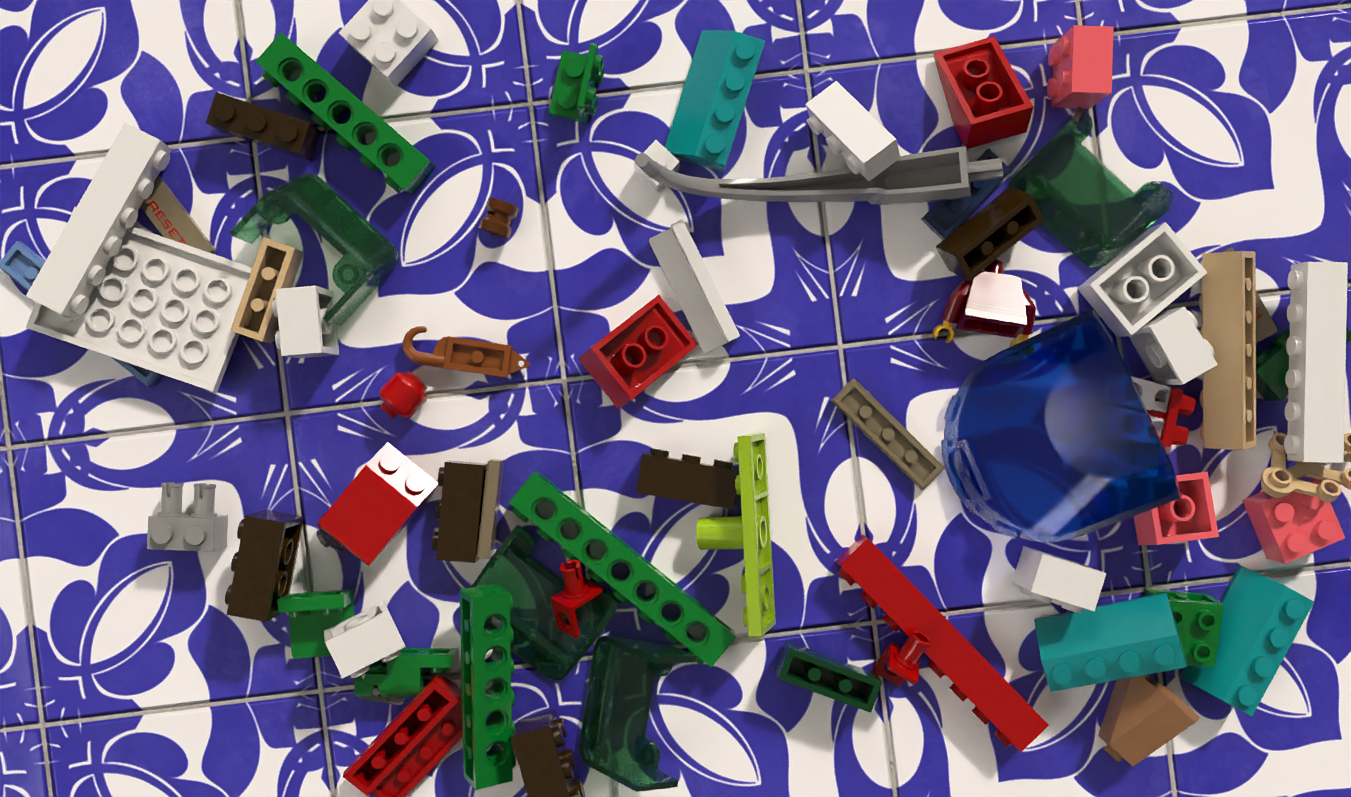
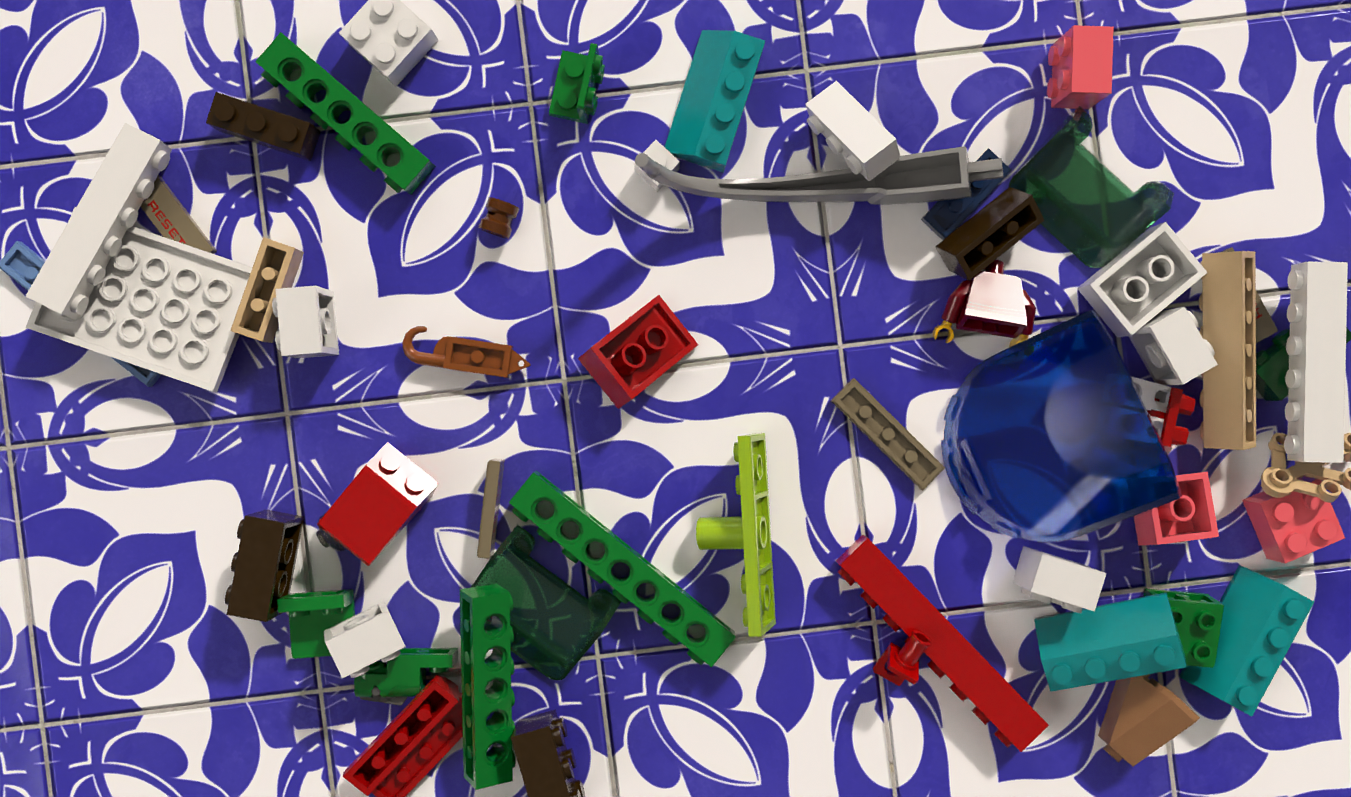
(187, 532): light grey brick -> none
(365, 250): clear green windscreen -> none
(402, 395): red head -> none
(459, 511): dark brown brick -> none
(576, 593): red bracket -> none
(619, 710): clear green windscreen -> none
(687, 479): dark brown brick -> none
(693, 287): white panel -> none
(828, 676): dark green brick -> none
(982, 92): red slope -> none

